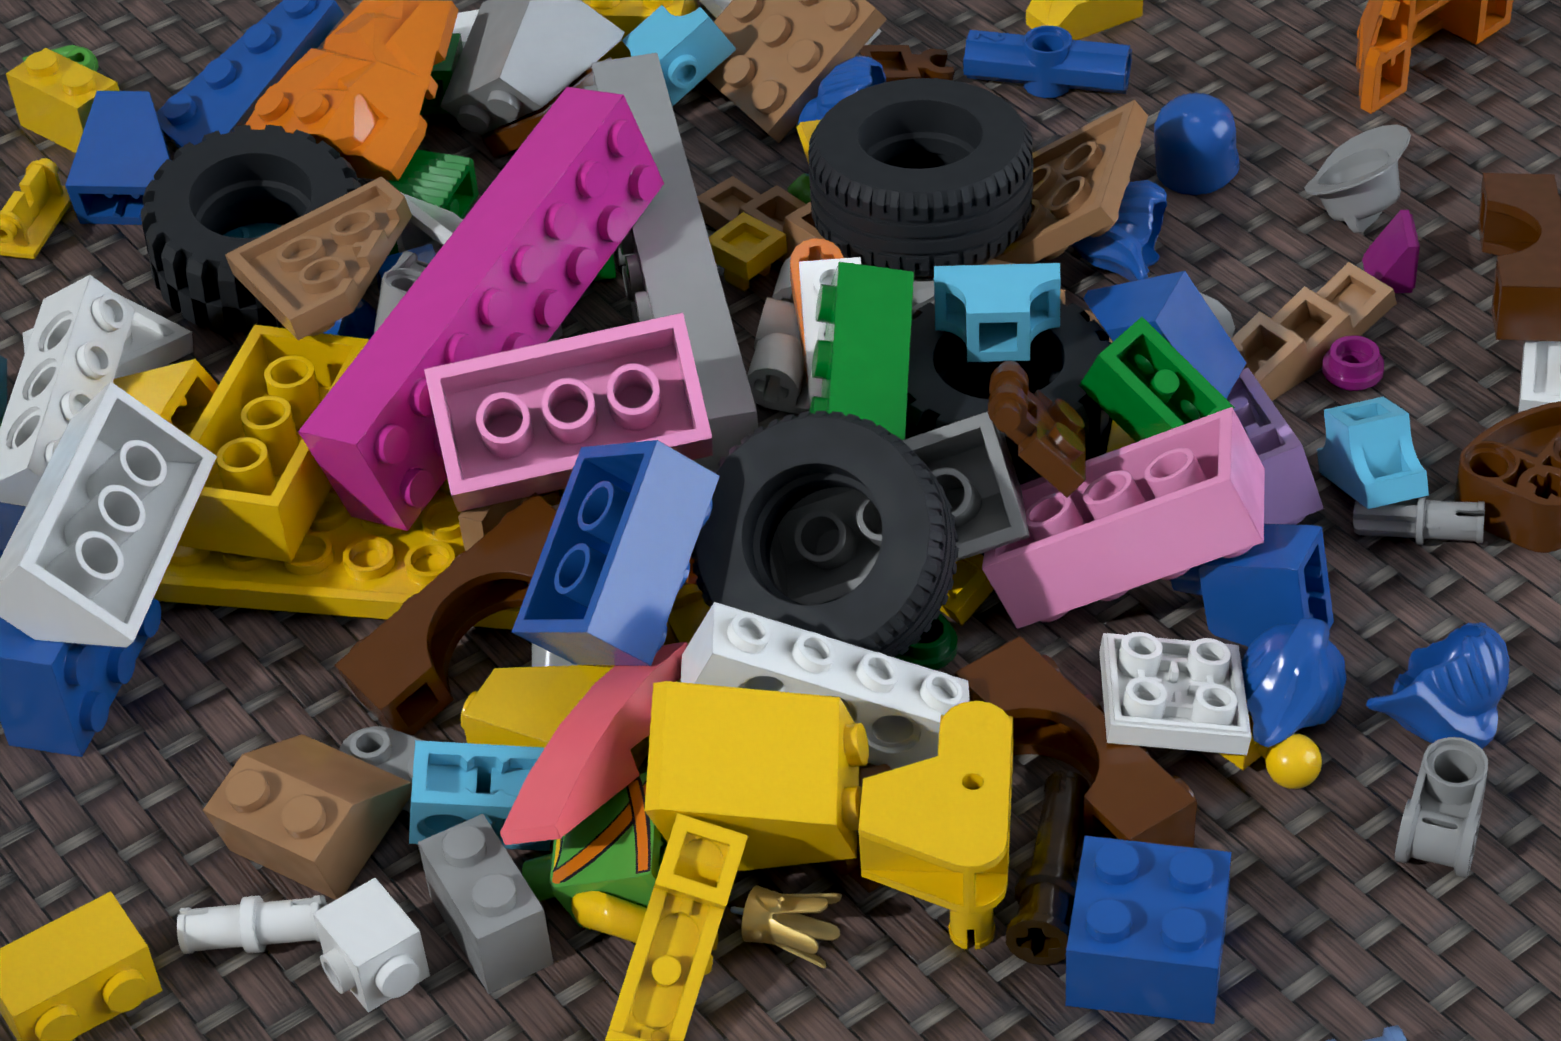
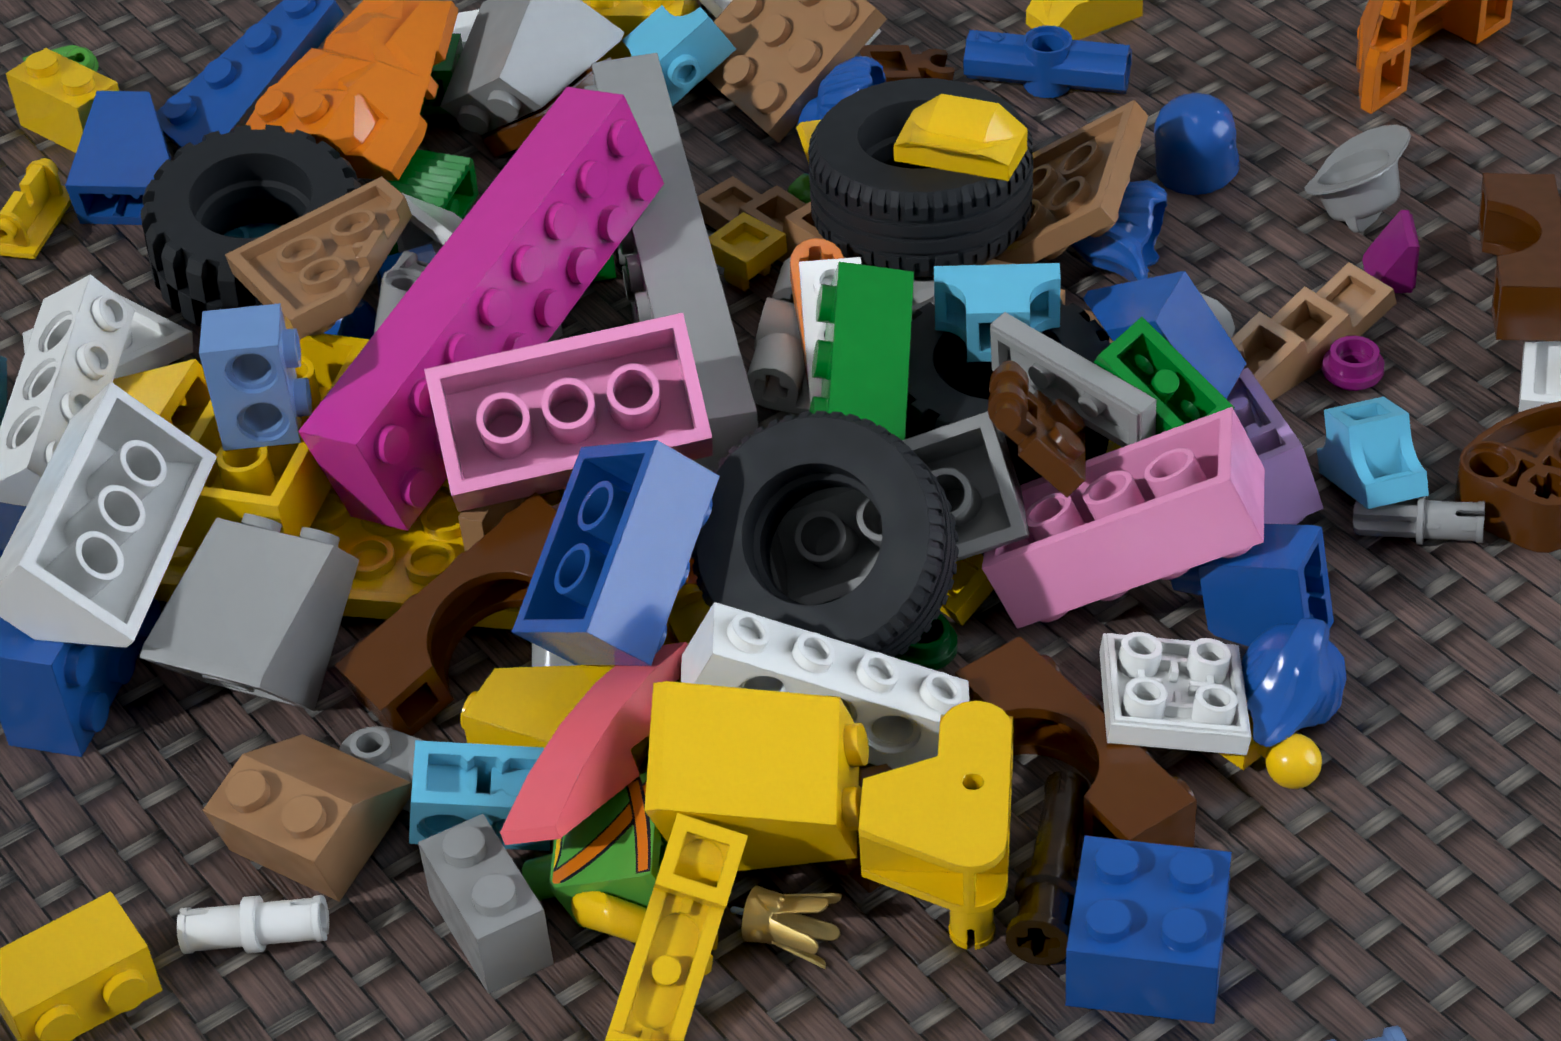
(253, 376): none -> medium blue brick
(256, 611): none -> light grey slope
(370, 946): white brick -> none
(963, 137): none -> yellow slope
(1098, 396): none -> light grey tile
(1445, 807): light grey piece -> none
(1451, 687): blue hair -> none

